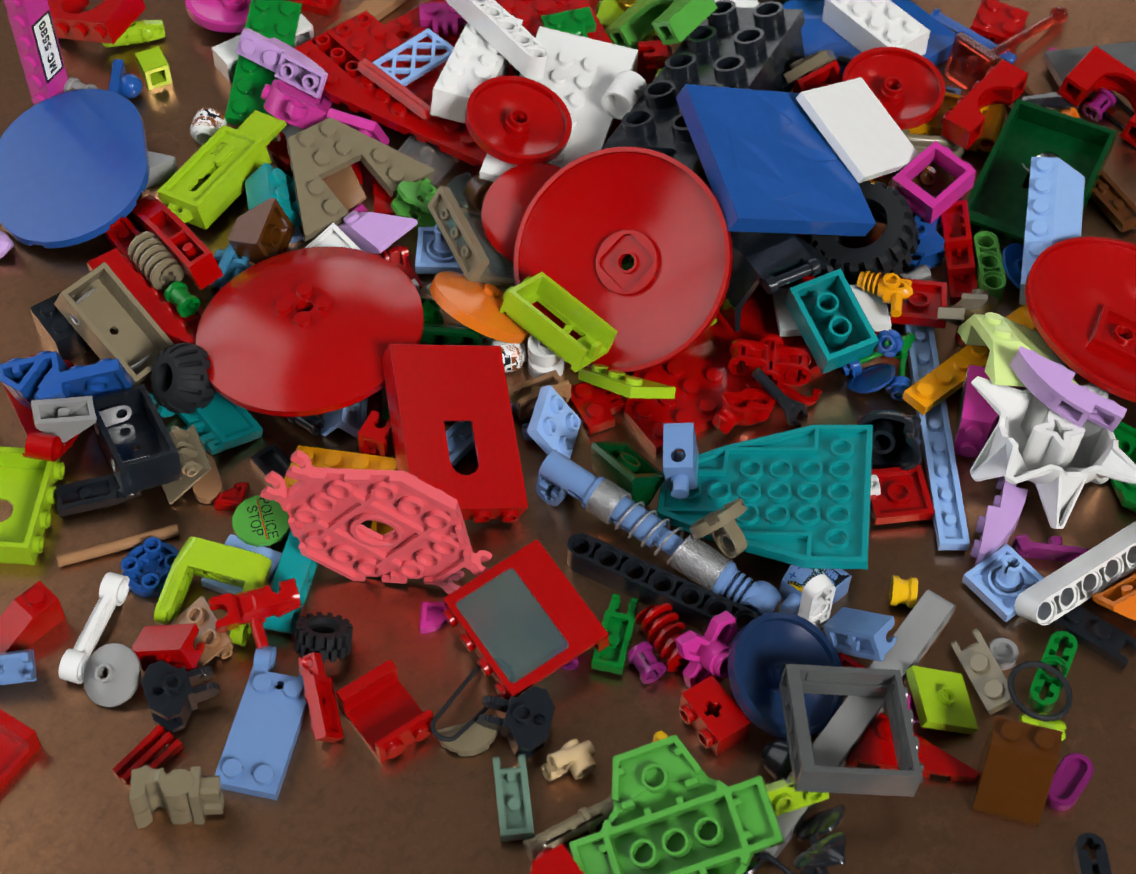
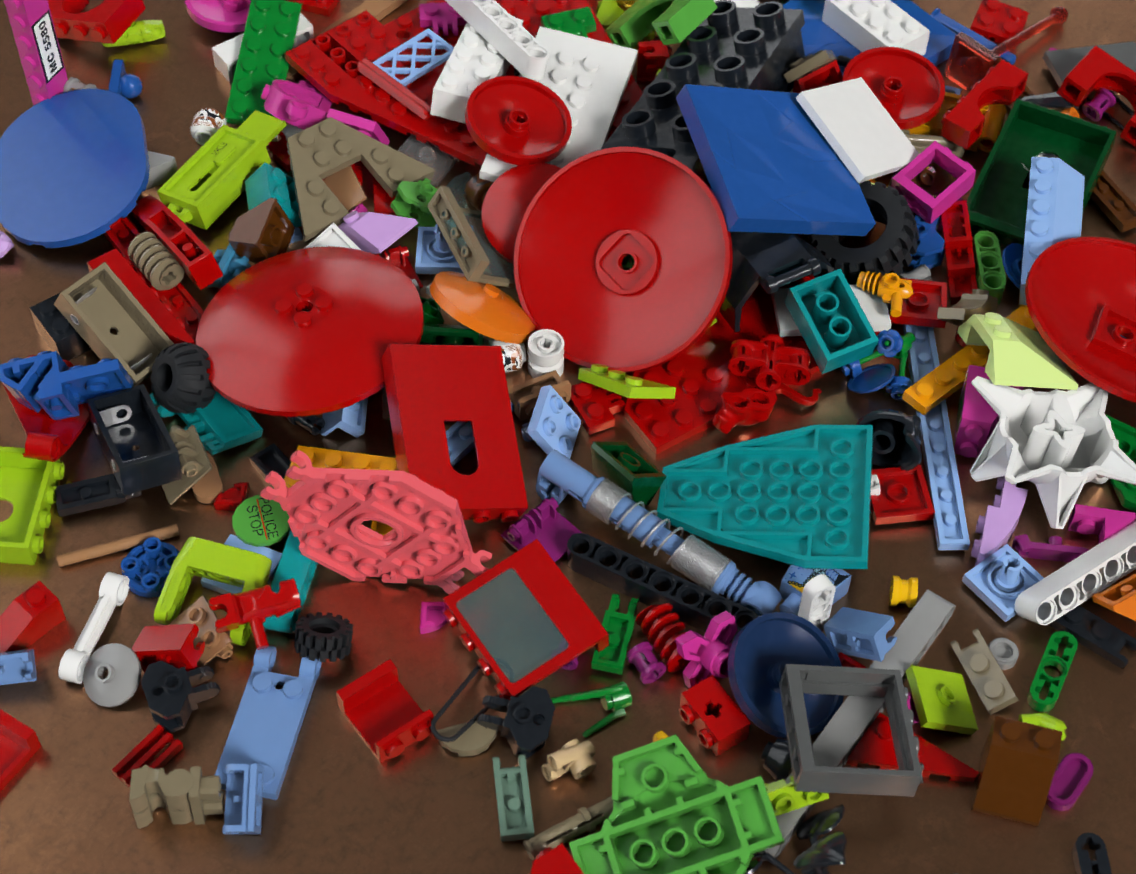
(64, 416): light grey slope -> none
(153, 68): lime brick -> none
(185, 302): green bush -> none
(243, 799): none -> medium blue hinge
(284, 60): lavender slope -> none
(321, 699): red hinge -> none
(374, 439): red hinge -> none
(546, 526): none -> magenta hinge
(595, 332): lime door -> none
(612, 698): none -> green plant
(623, 93): white wheel -> none
(680, 467): medium blue torso -> none
(723, 527): dark tan tile -> none
(789, 406): black piece -> none
(1011, 689): black tyre -> none
(1054, 388): lavender slope -> none
(1099, 521): none -> dark pink slope

